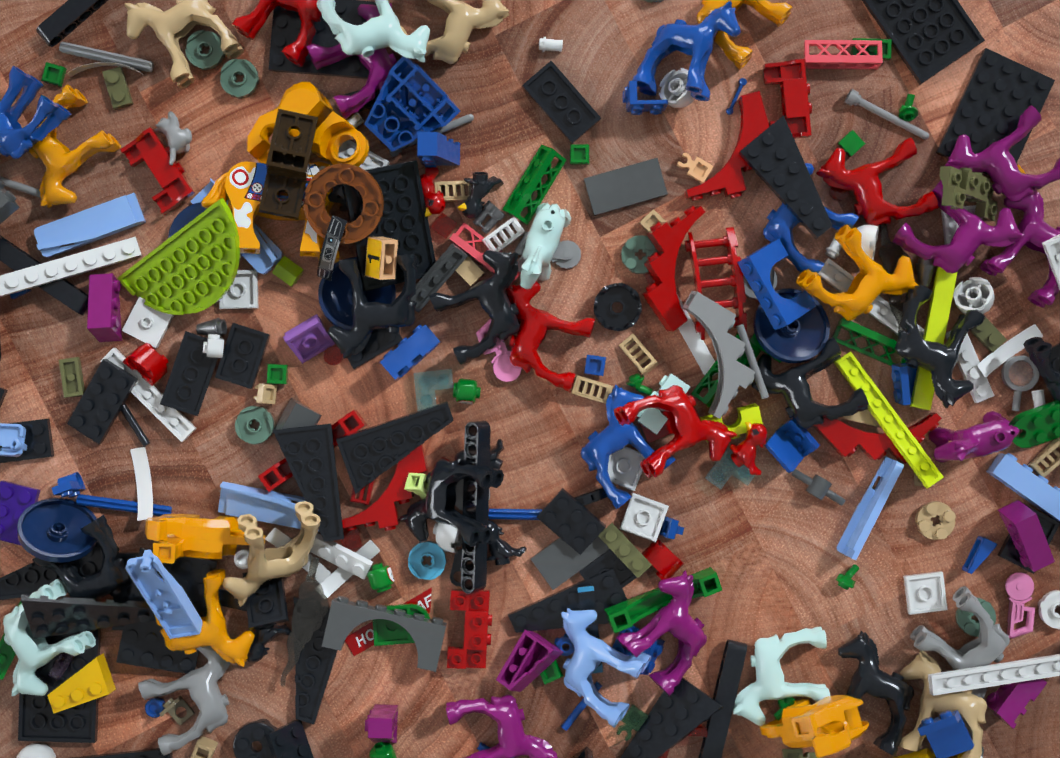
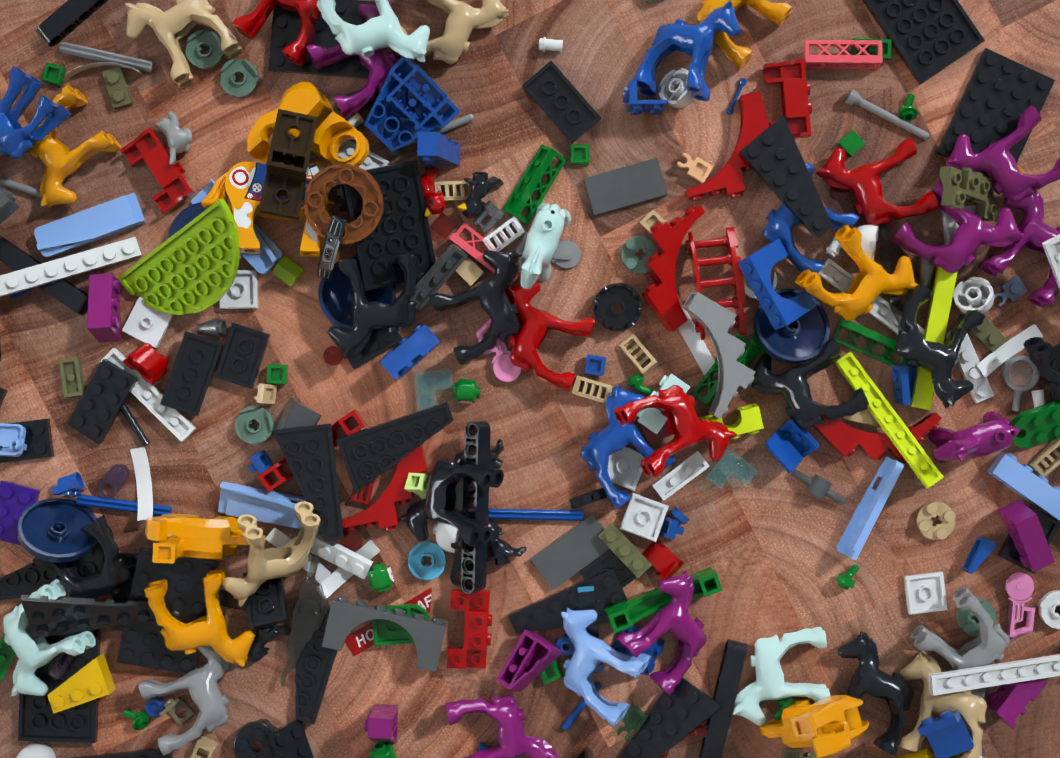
(116, 478): none -> clear purple piece
(139, 719): none -> green plate
(164, 596): light blue piece -> none
(213, 346): white plate -> none
(240, 559): white tile -> none
(261, 462): none -> blue tile
(308, 339): medium lavender bracket -> none
(381, 258): brick -> none
(571, 521): black plate -> none
(678, 514): none -> blue tile
(680, 475): none -> white plate
(745, 451): red animal -> none
(752, 361): light grey bar -> none
(1011, 290): none -> sand blue plate

